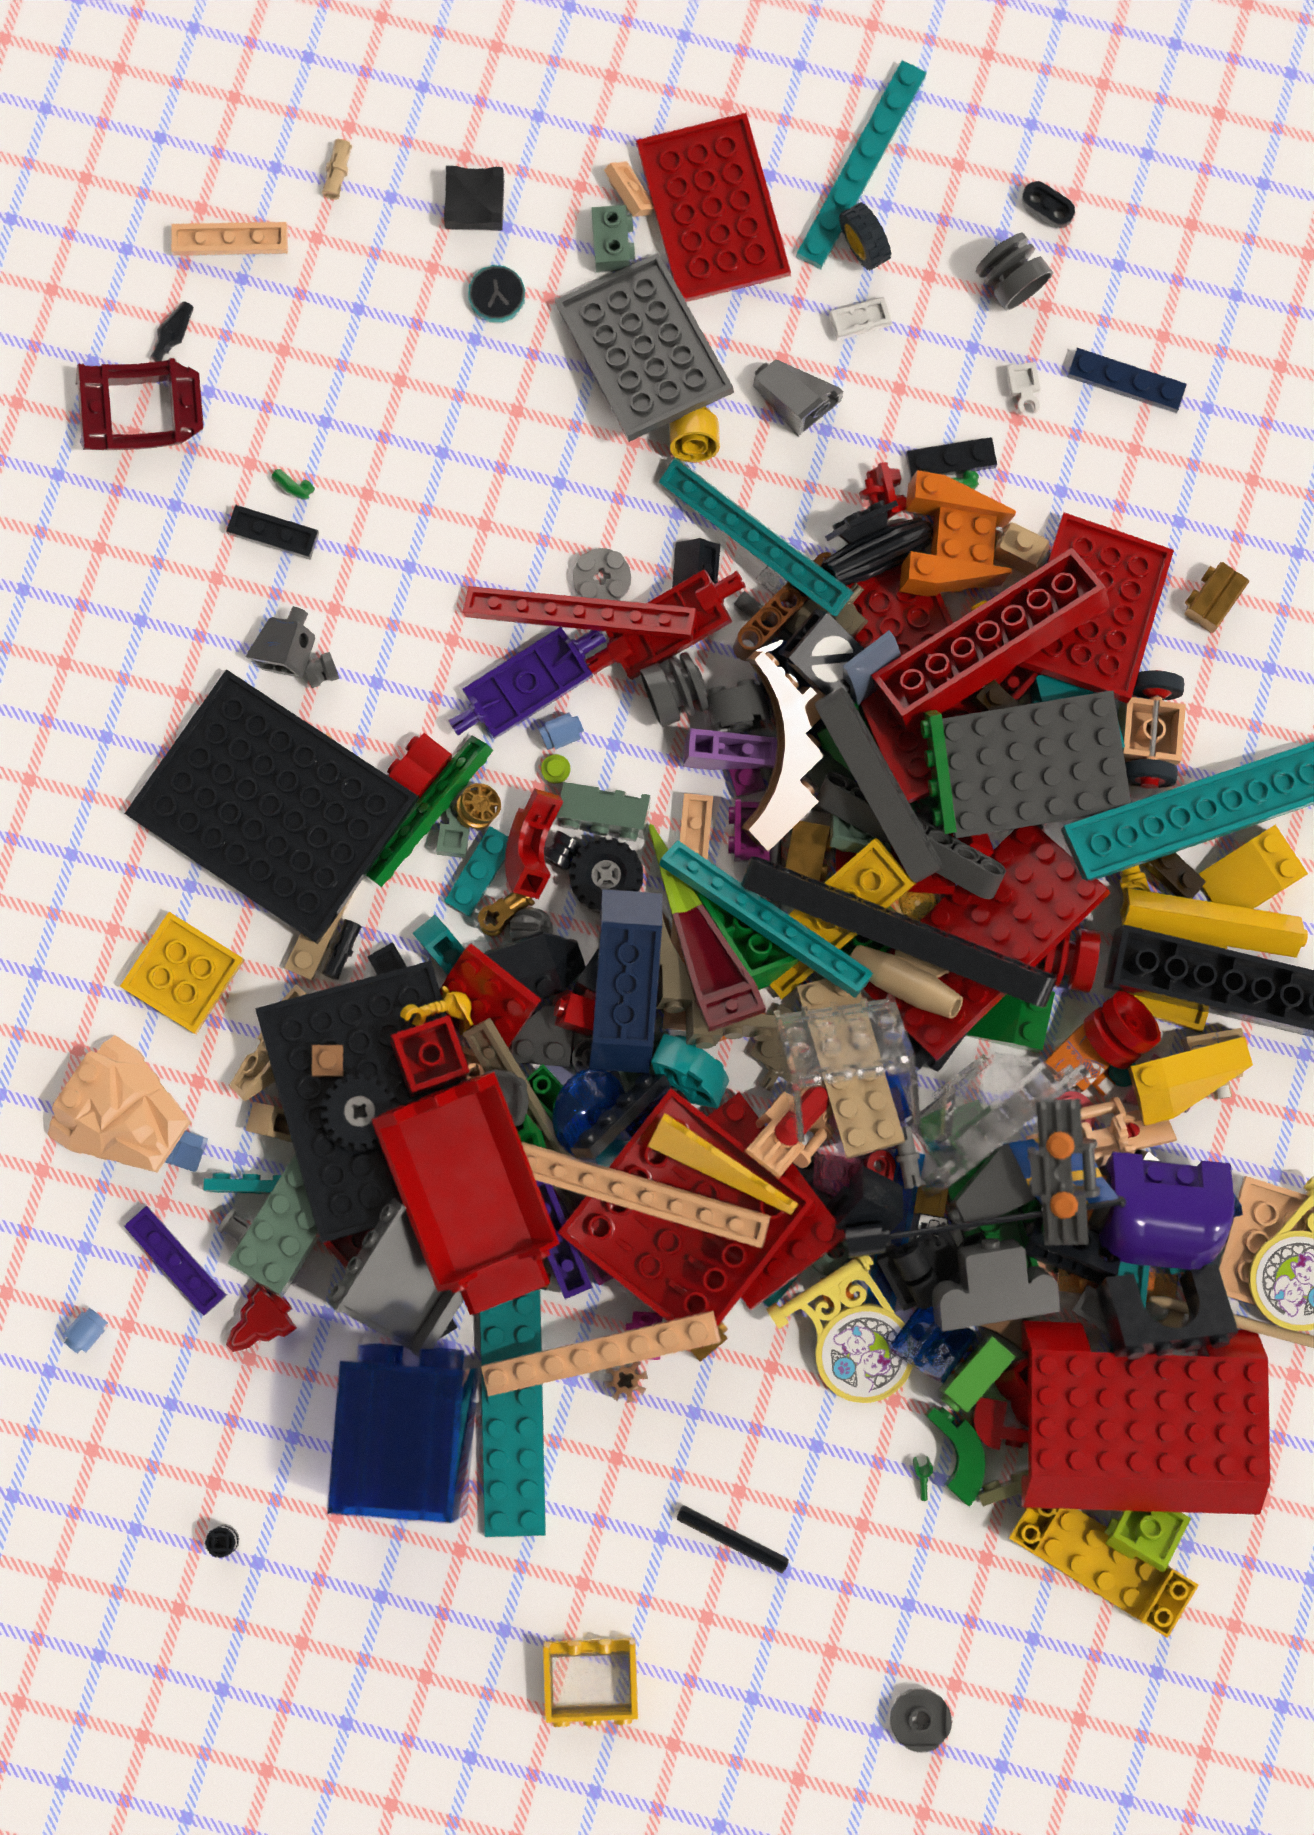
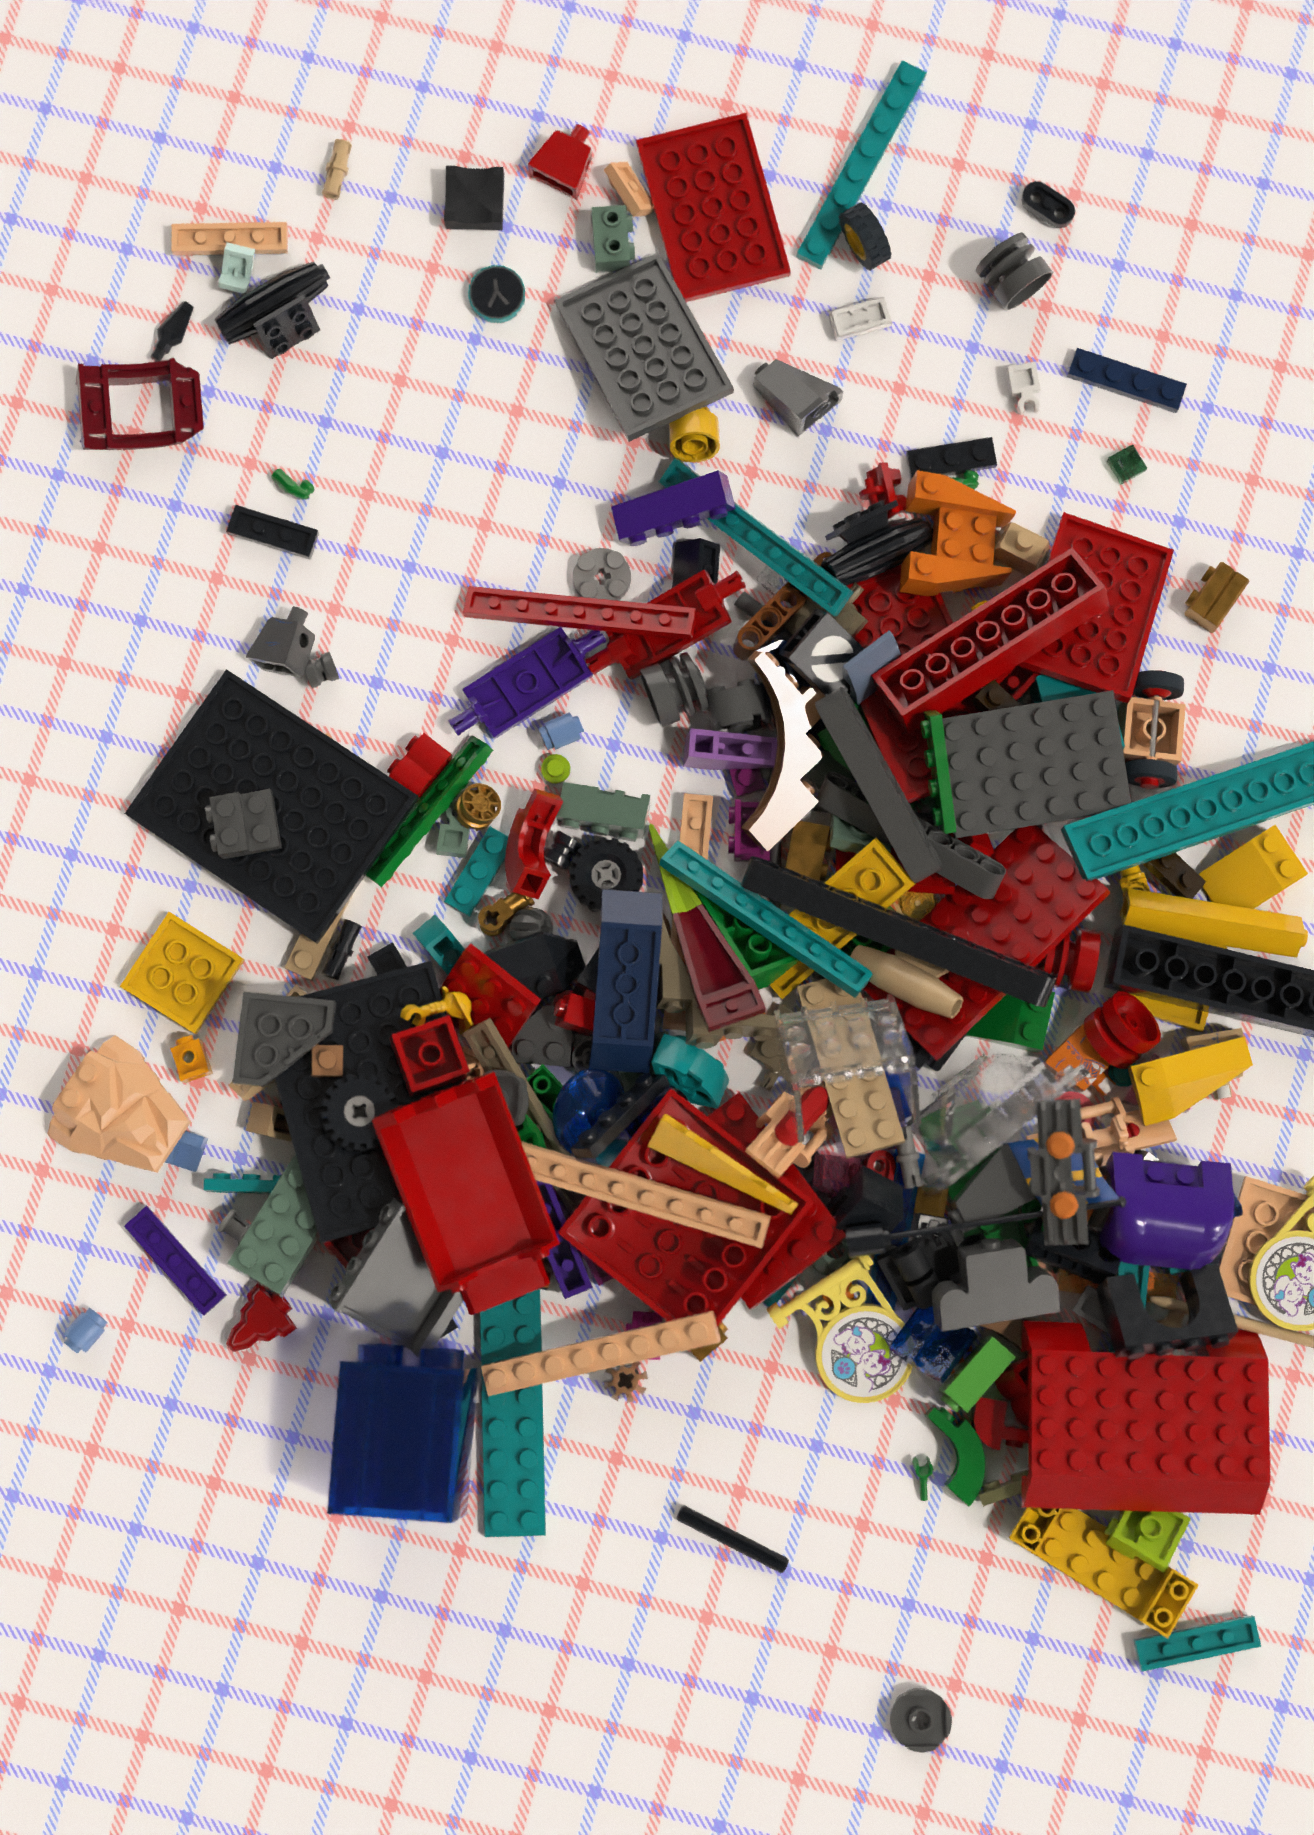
(198, 1067): none -> light orange brick
(226, 1538): black wheel -> none
(236, 268): none -> light aqua bracket
(243, 823): none -> dark grey plate
(277, 310): none -> black plate
(277, 1034): none -> dark grey plate
(563, 161): none -> red torso
(590, 1681): clear window -> none
(673, 508): none -> dark purple brick
(1127, 464): none -> clear green tile
(1197, 1643): none -> teal plate

